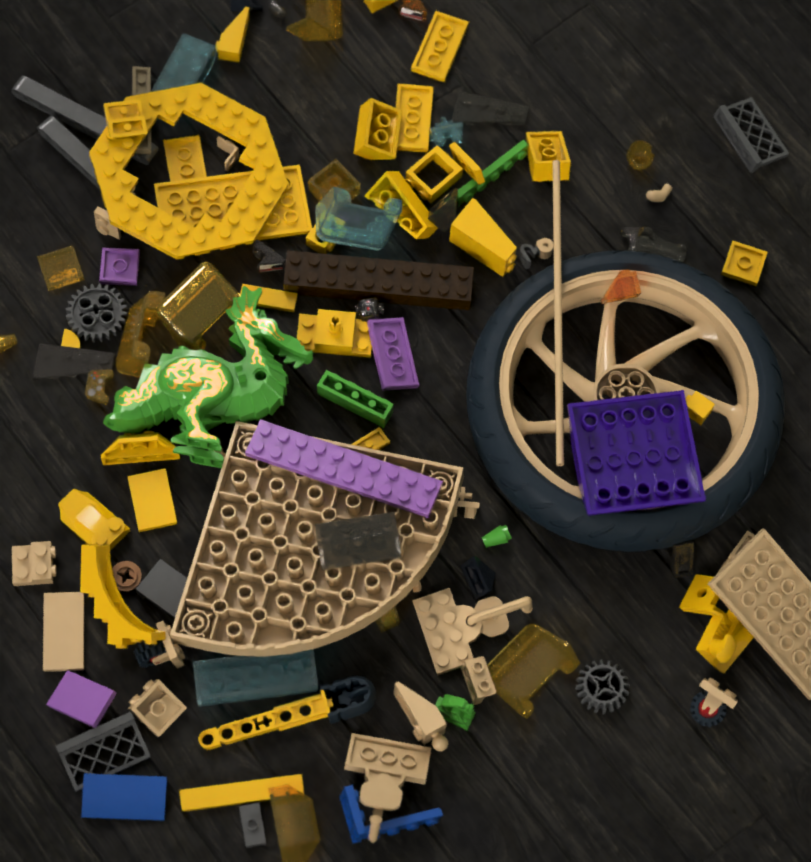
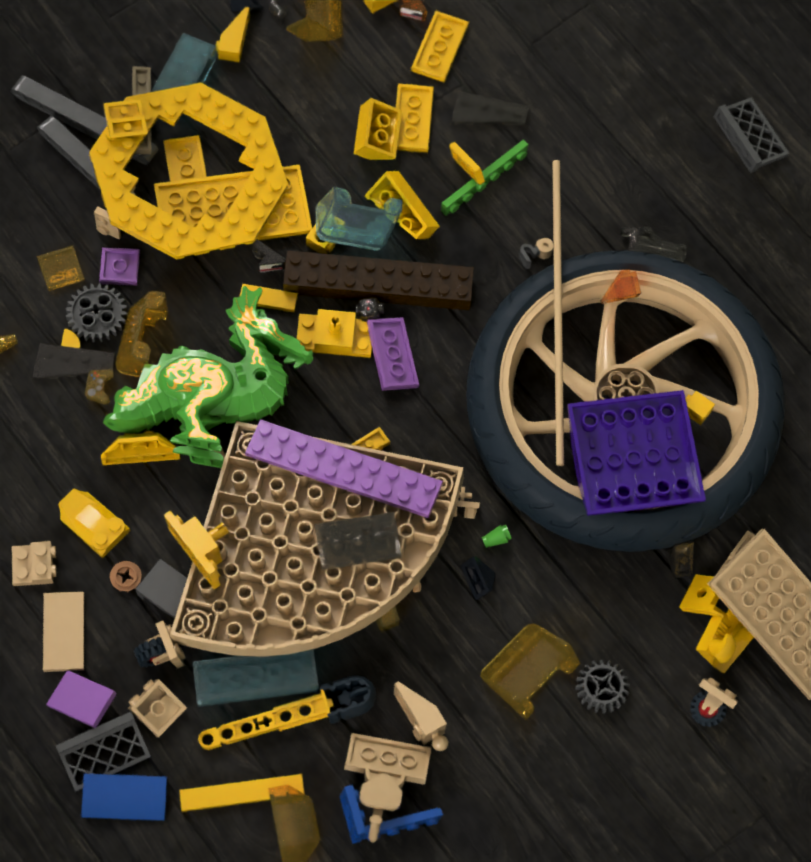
(109, 605): yellow arch -> none
(152, 500): yellow tile -> none
(196, 305): clear yellow windscreen -> none
(199, 544): none -> yellow brick
(230, 148): tan bracket -> none
(252, 825): dark grey plate -> none
(333, 176): clear yellow brick -> none
(355, 398): bright green brick -> none
(444, 130): clear light blue hips -> none
(445, 162): yellow window -> none
(445, 211): clear smoke slope -> none
(447, 630): tan plate -> none
(456, 710): bright green piece -> none
(478, 679): tan bracket -> none
(483, 239): yellow slope -> none
(542, 151): yellow slope -> none
(640, 155): clear yellow hair -> none
(659, 195): tan arm -> none
(744, 263): yellow plate -> none

